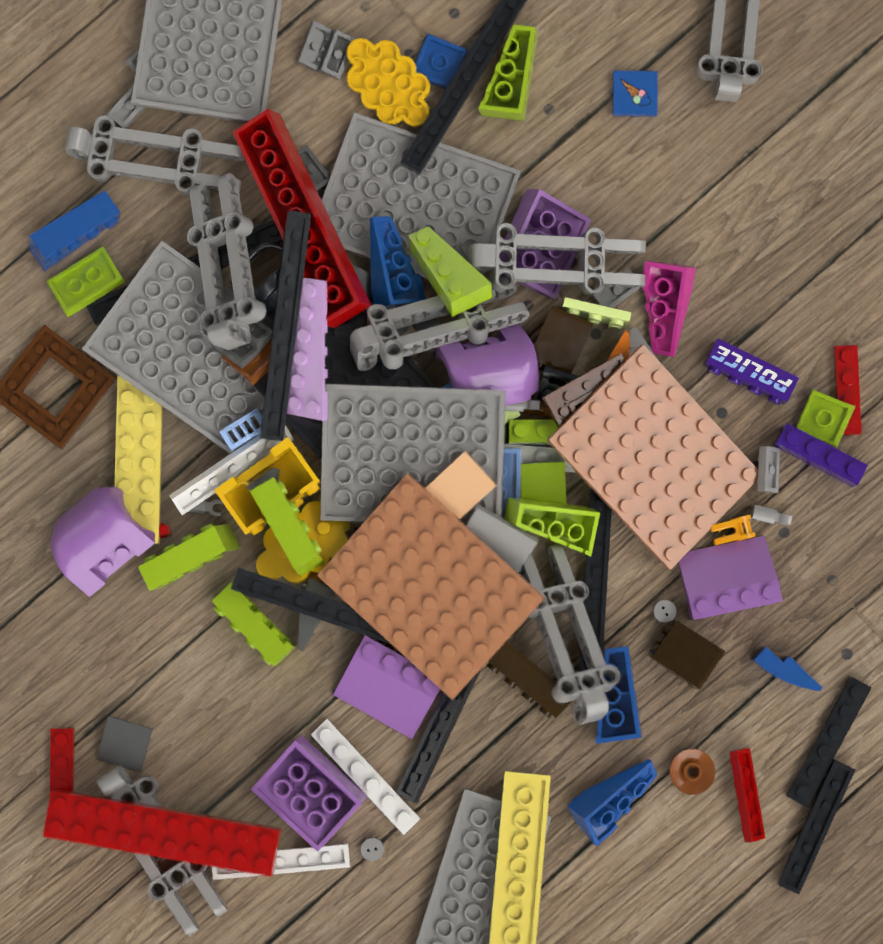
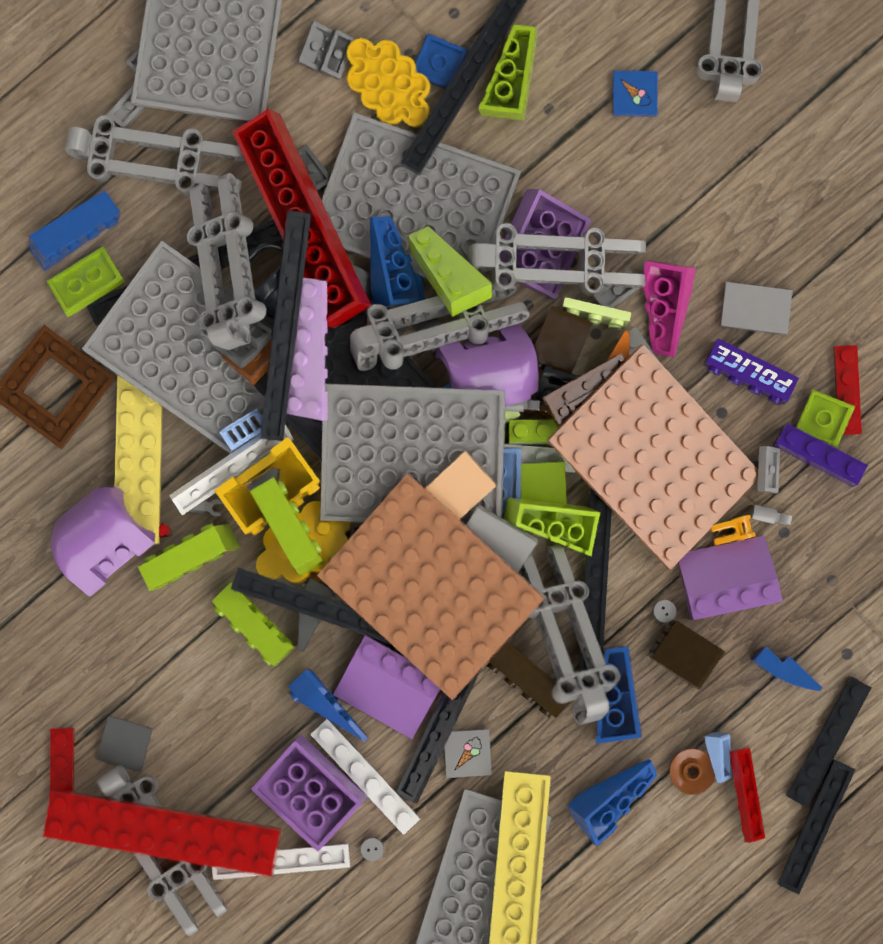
(316, 696): none -> blue wedge
(468, 754): none -> light grey tile
(718, 749): none -> light blue slope
(756, 308): none -> light grey tile

